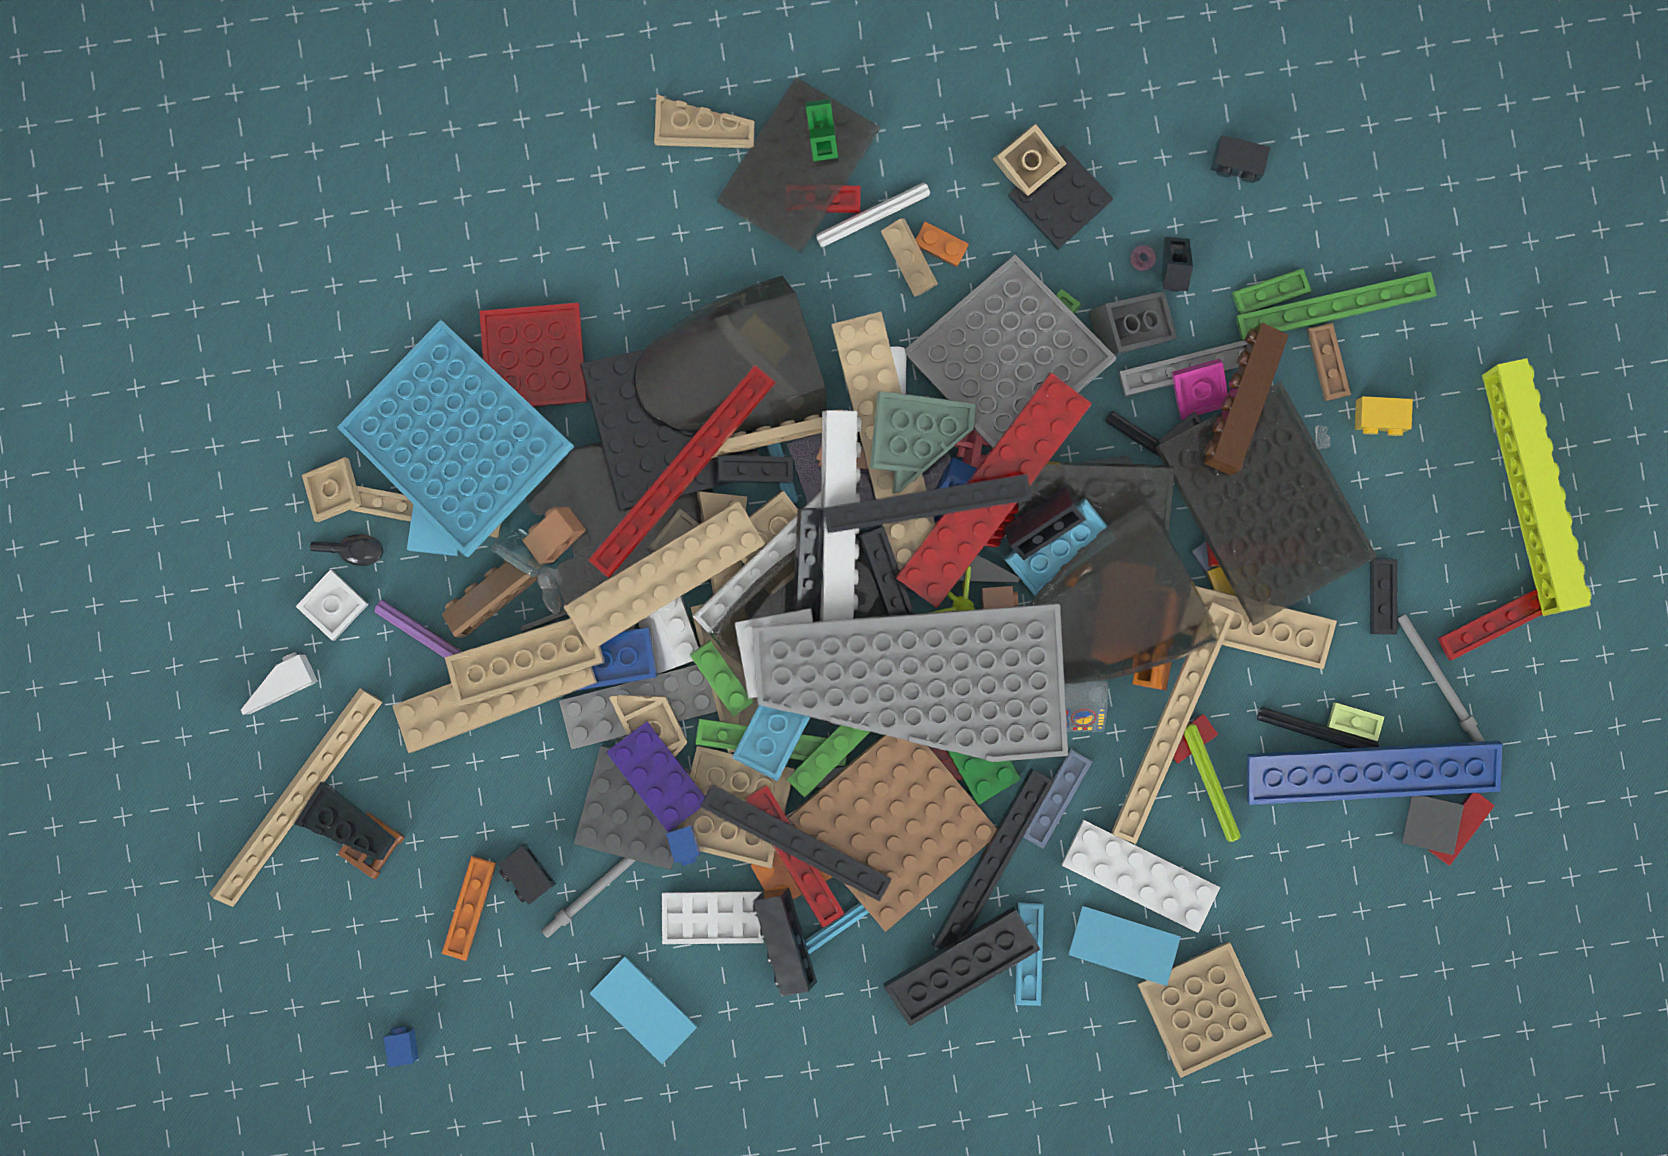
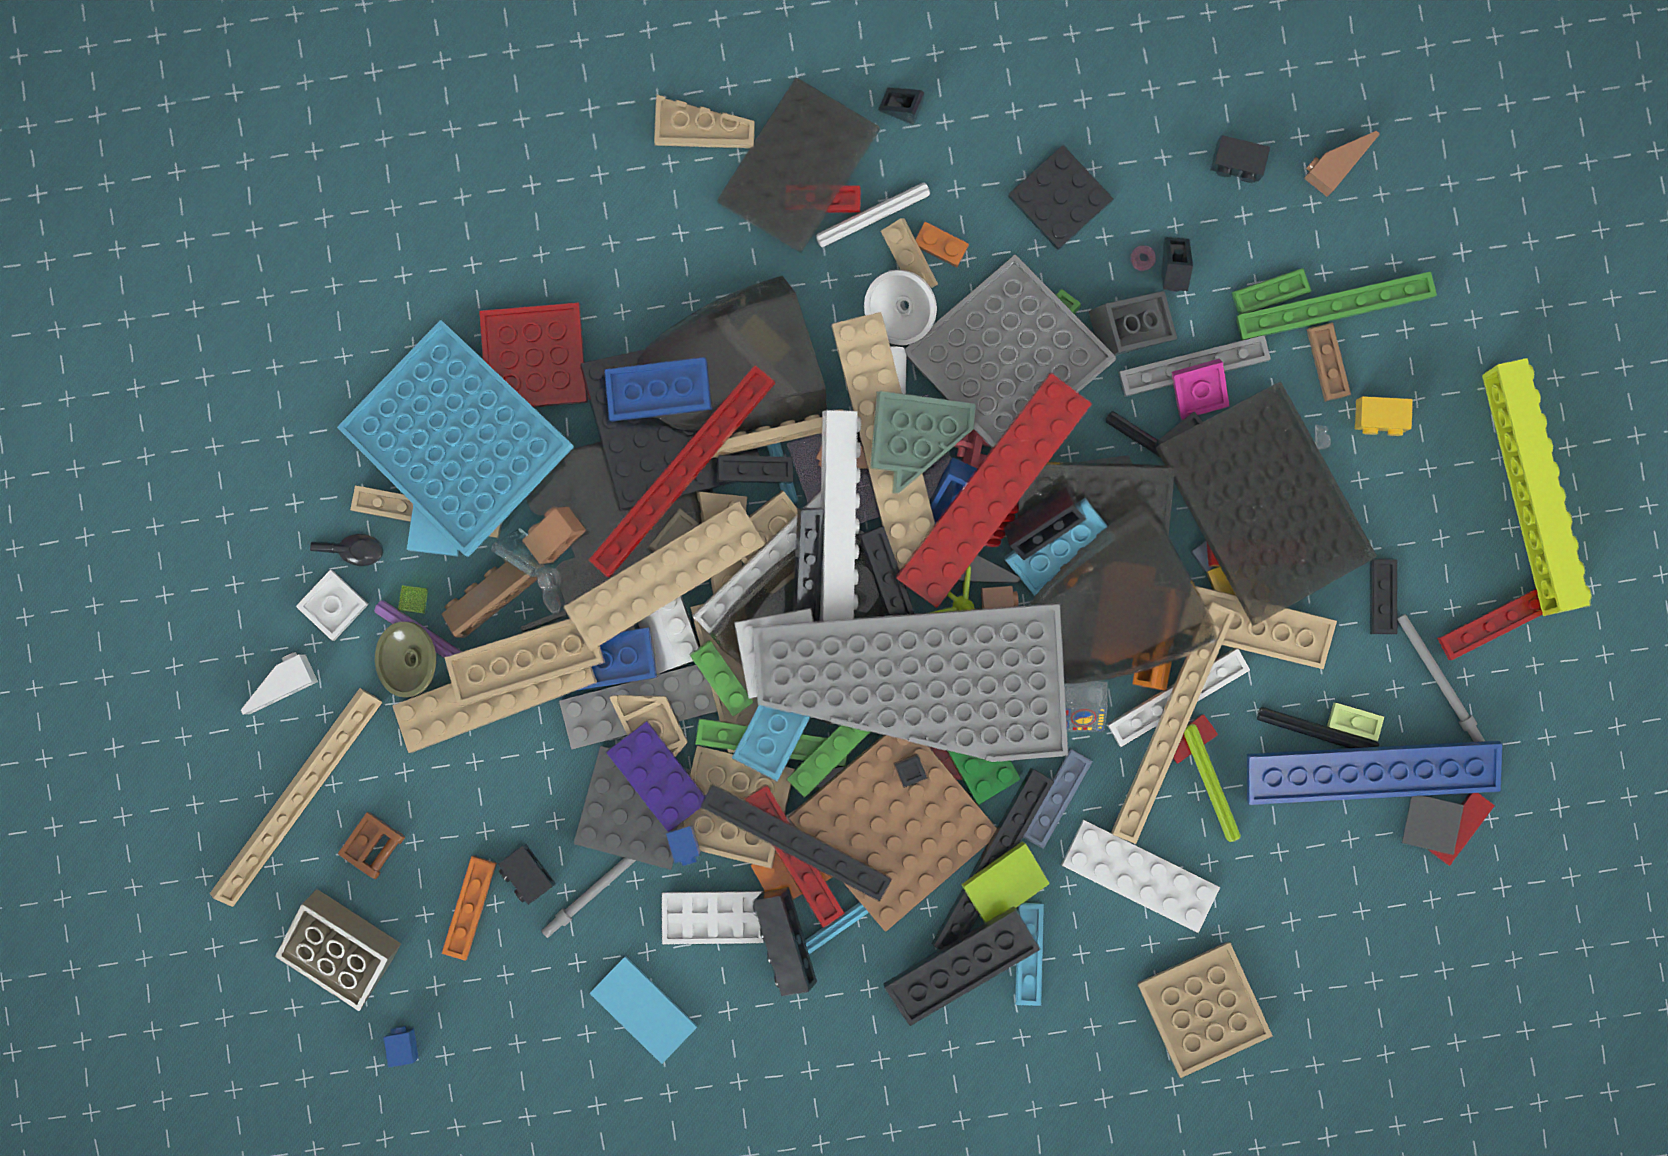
(331, 489): tan tile -> none
(337, 949): none -> dark tan slope
(340, 820): black wing -> none
(405, 659): none -> olive dish
(413, 599): none -> clear neon green tile
(658, 389): none -> blue plate
(821, 130): green slope -> none
(887, 296): none -> white dish
(902, 103): none -> black slope
(910, 770): none -> black tile
(927, 503): black plate -> none
(1005, 882): none -> lime tile
(1029, 160): tan slope -> none
(1124, 946): medium azure tile -> none
(1148, 713): none -> white plate
(1245, 398): reddish brown brick -> none
(1335, 164): none -> nougat slope

